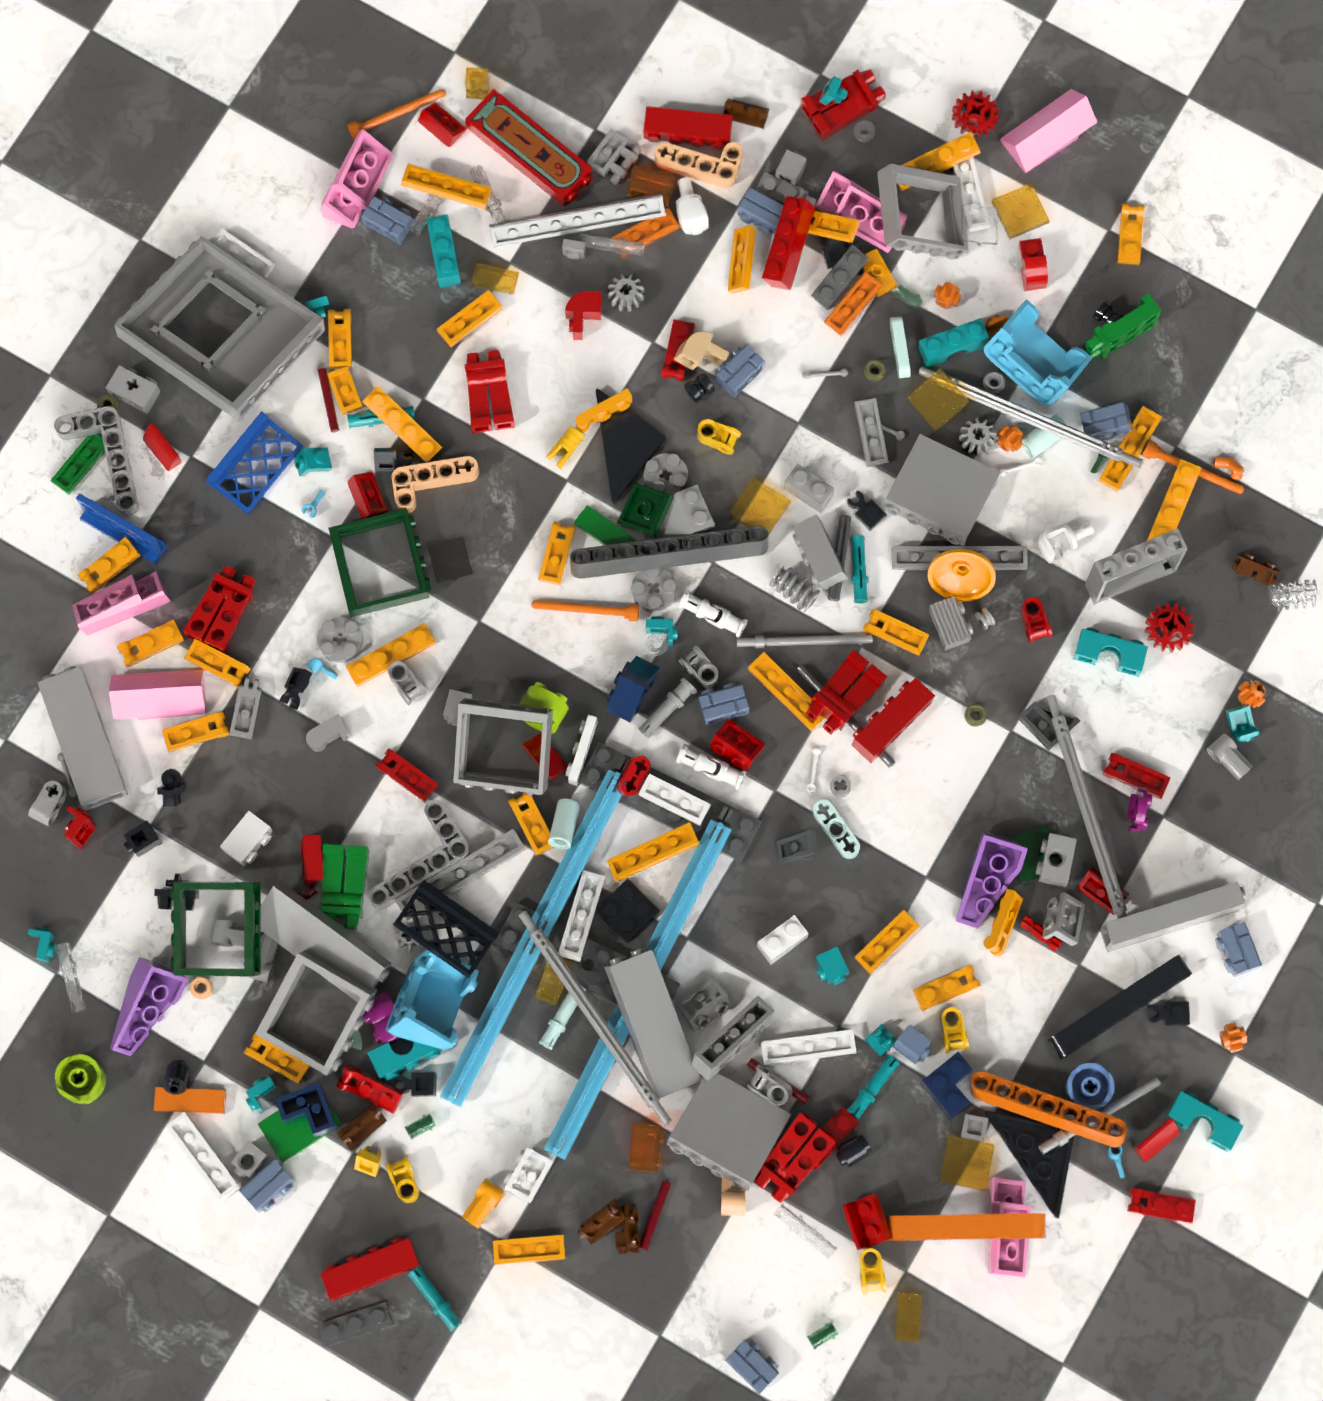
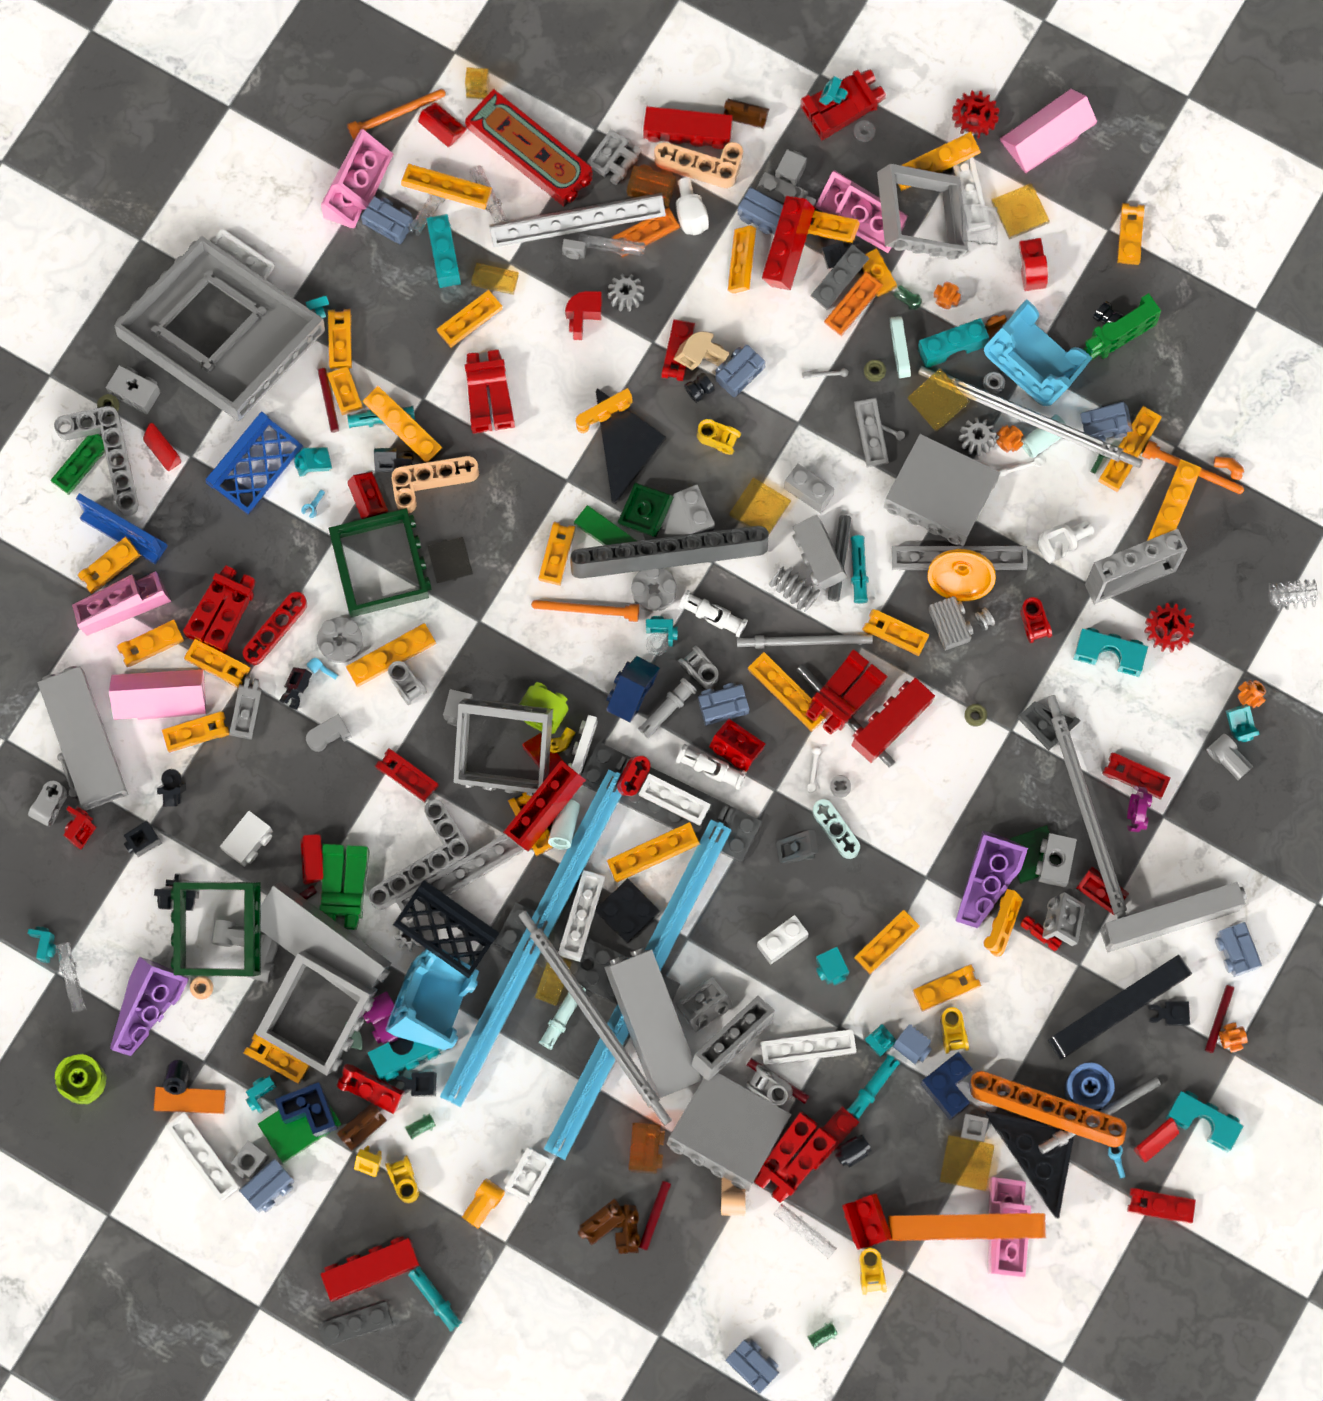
(278, 630): none -> red beam
(529, 1250): light orange plate -> none
(544, 806): none -> red brick
(561, 743): none -> yellow arm
(567, 444): yellow hinge -> none
(671, 464): light grey plate -> none
(868, 513): black plate -> none
(908, 1317): clear yellow tile -> none
(1219, 1019): none -> dark red bar
(1264, 571): reddish brown hinge -> none

